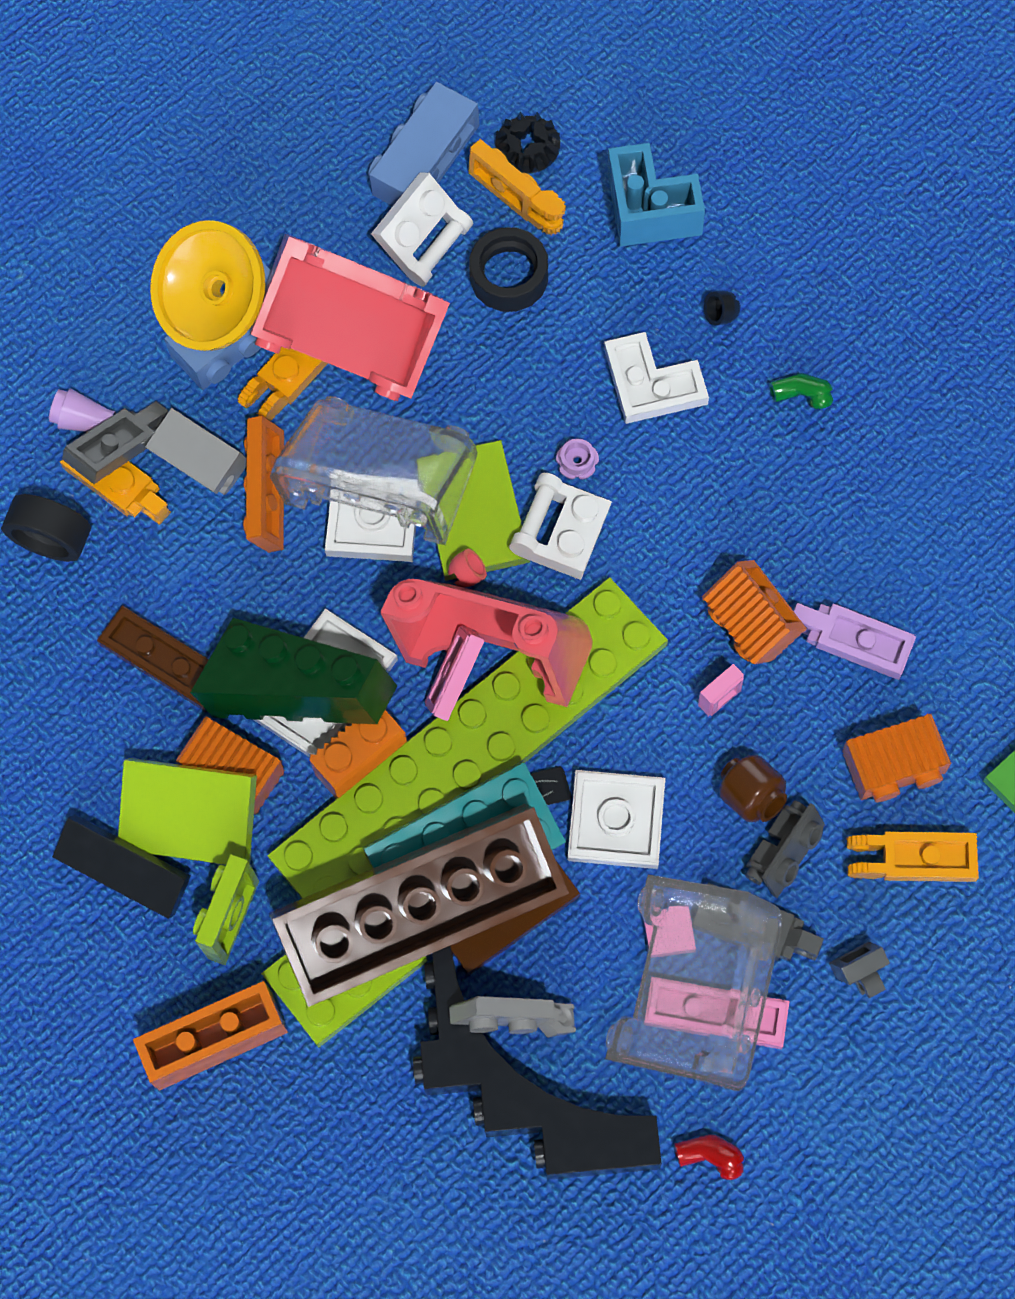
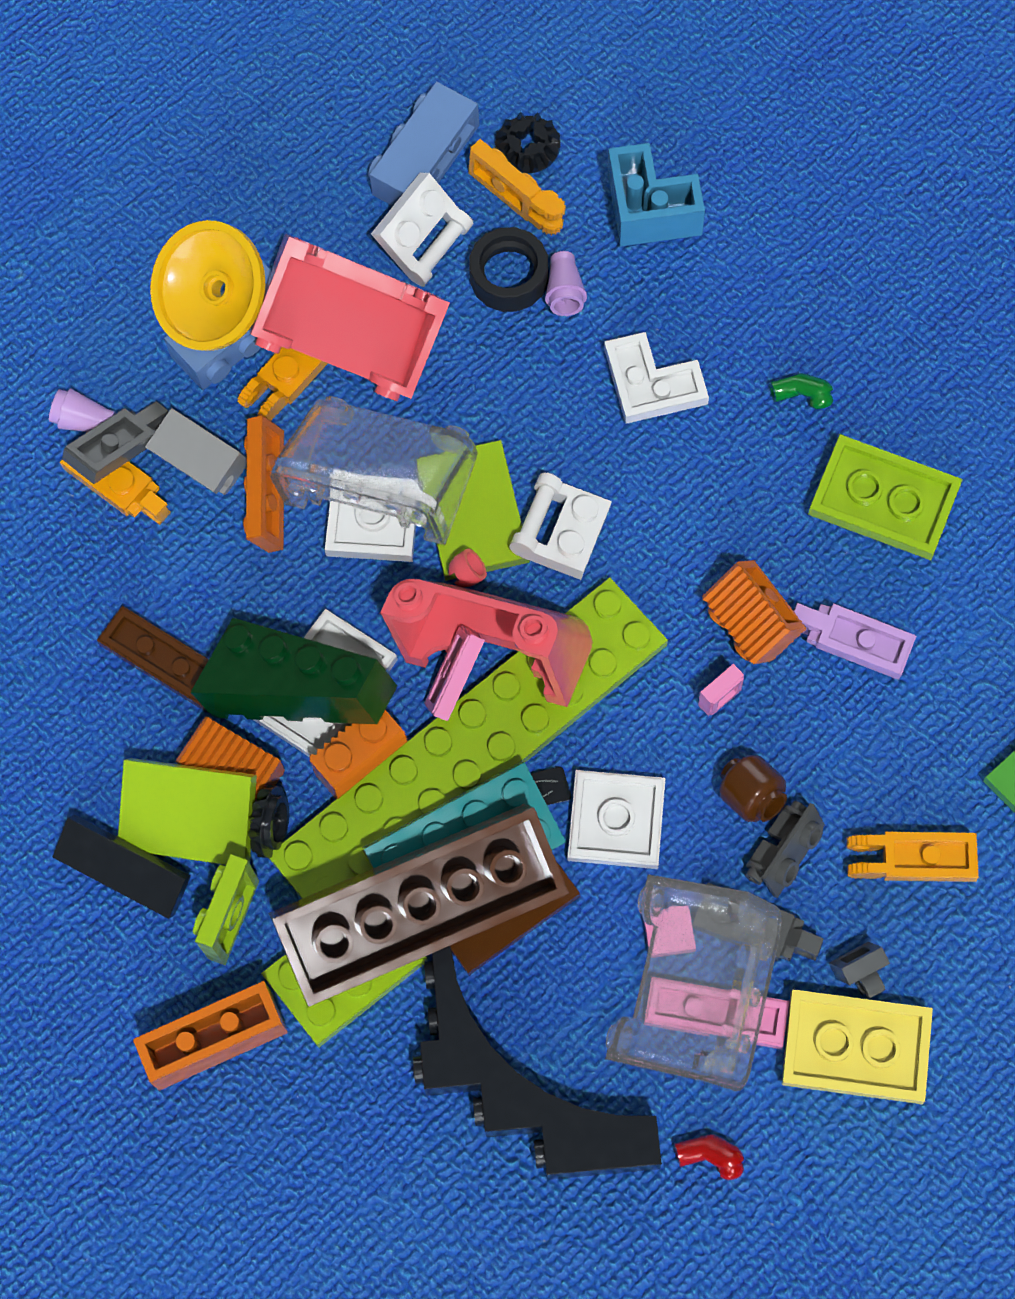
(46, 527): black tyre -> none
(269, 821): none -> black gear
(519, 1014): light grey hinge -> none
(565, 288): none -> lavender cone
(572, 450): lavender plate -> none
(721, 307): black hinge -> none
(857, 1046): none -> light yellow plate
(885, 497): none -> lime plate
(896, 758): orange brick -> none

